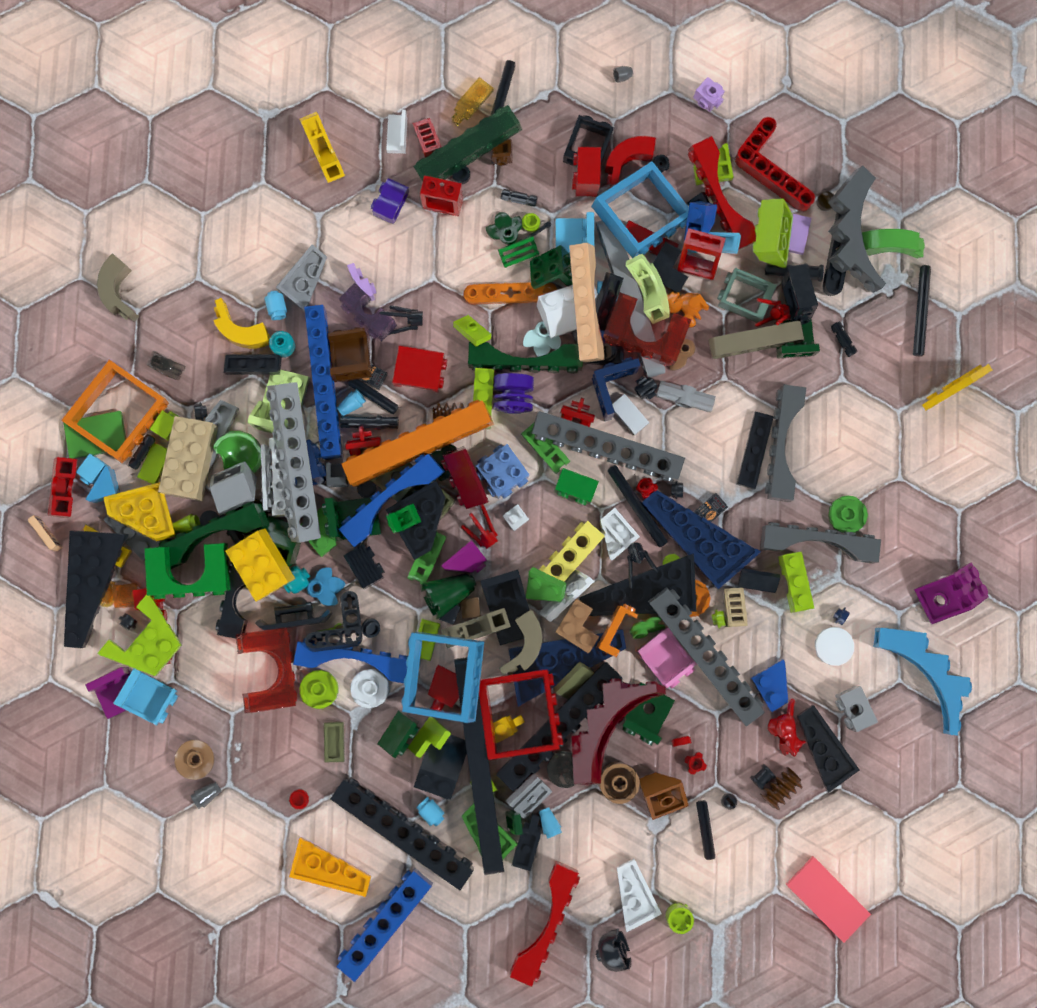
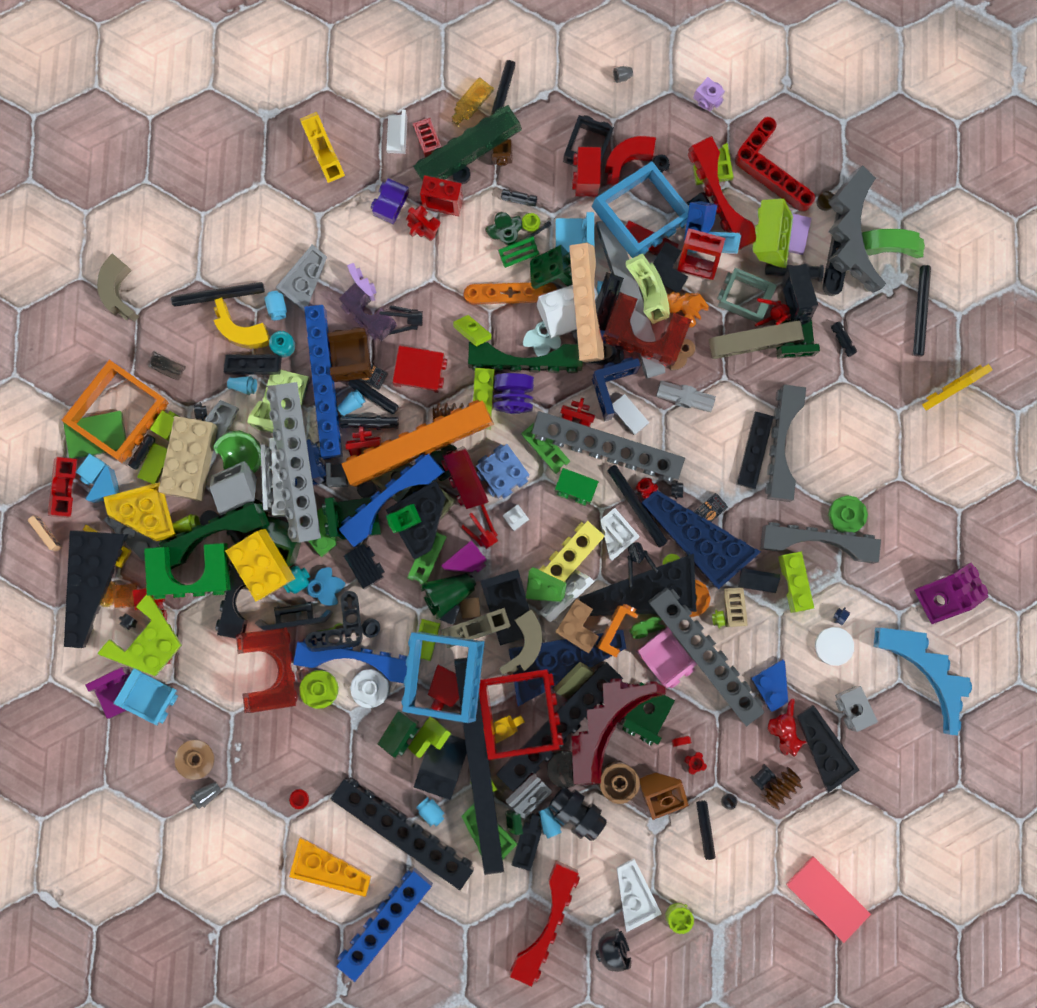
(211, 295): none -> black axle
(243, 384): none -> medium azure cone
(334, 742): olive tile -> none
(420, 225): none -> red hips
(585, 819): none -> black piece
(645, 388): black gear -> none

